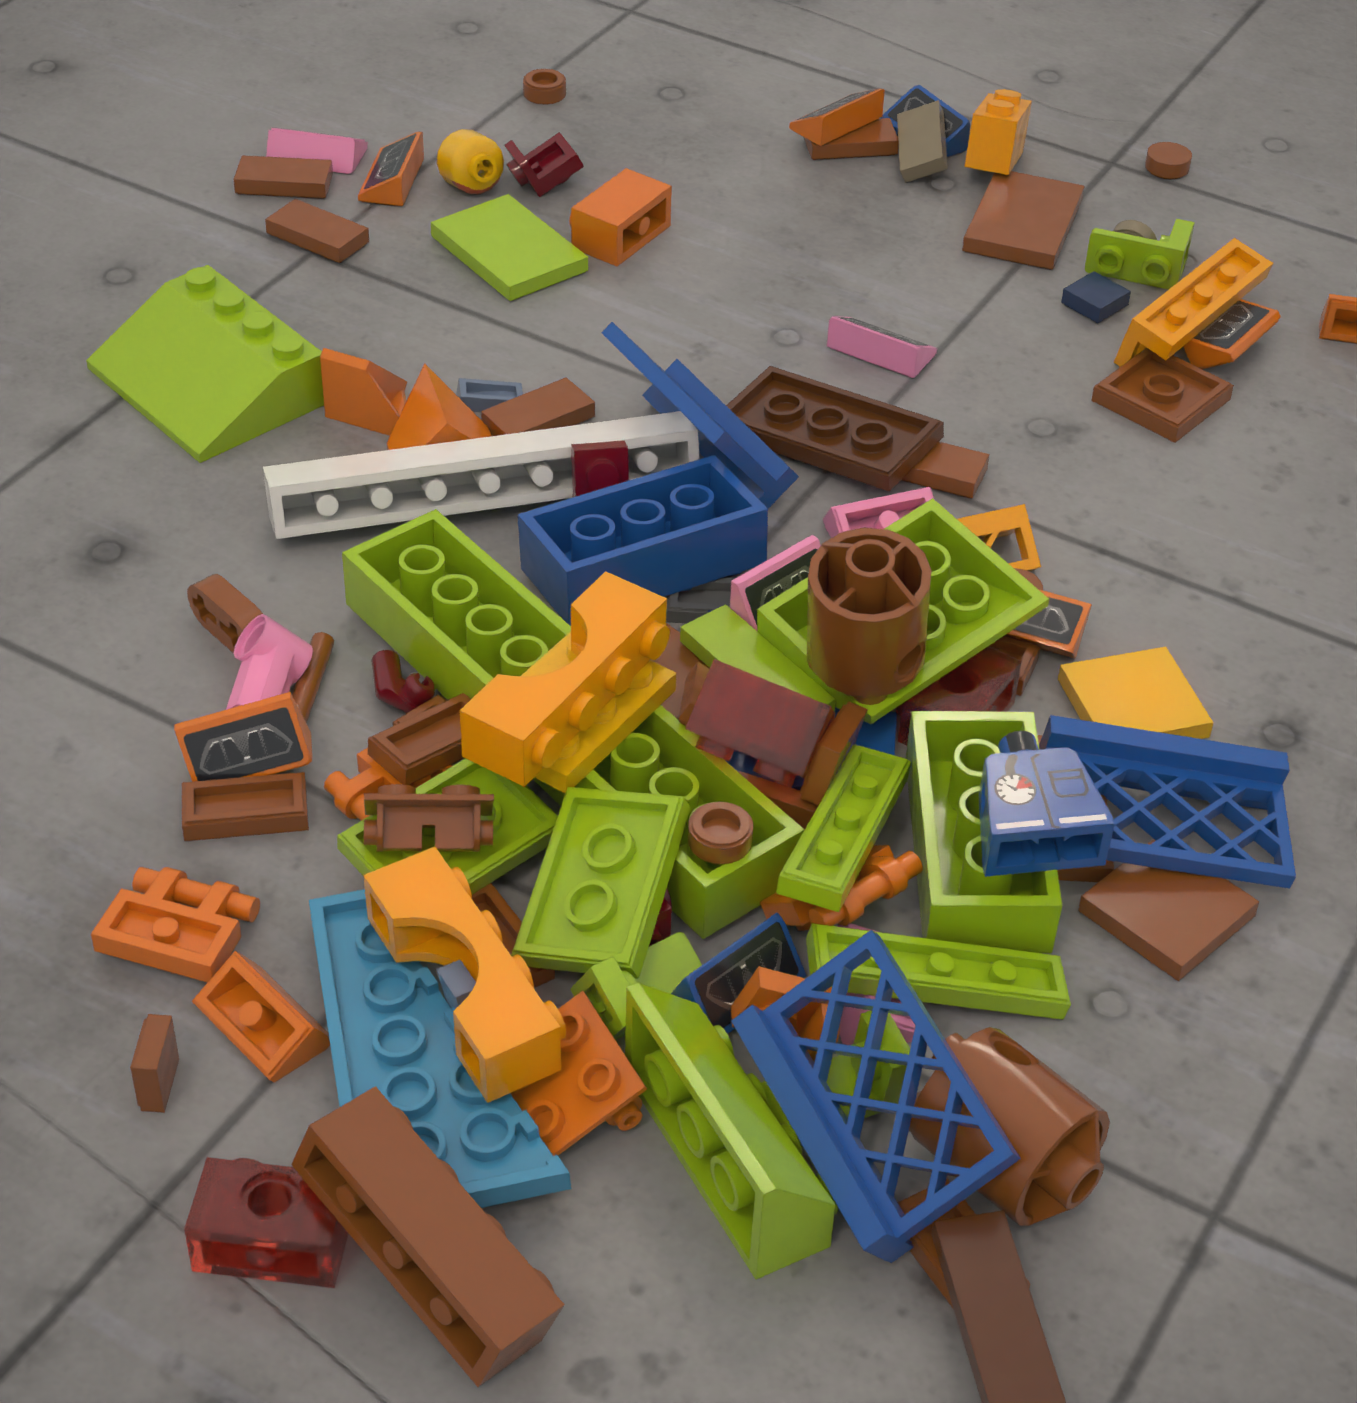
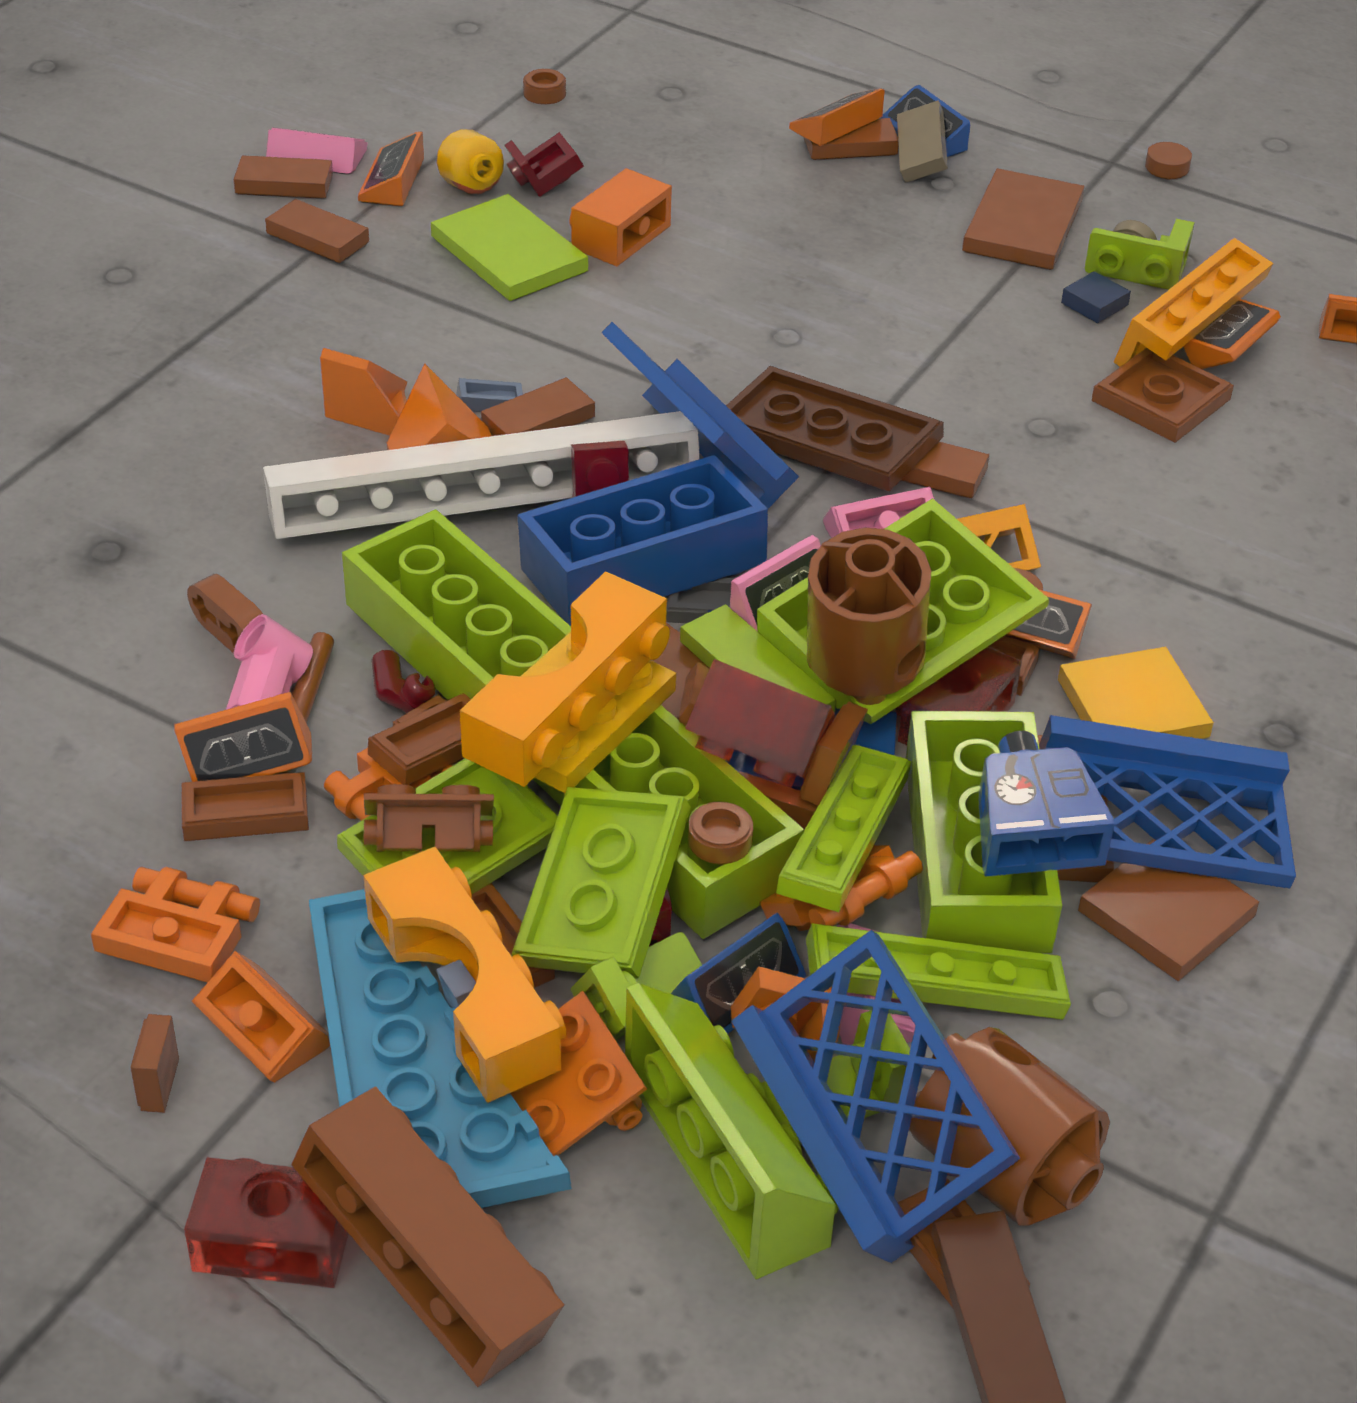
(210, 365): lime slope -> none
(878, 346): bright pink slope -> none
(998, 132): light orange brick -> none

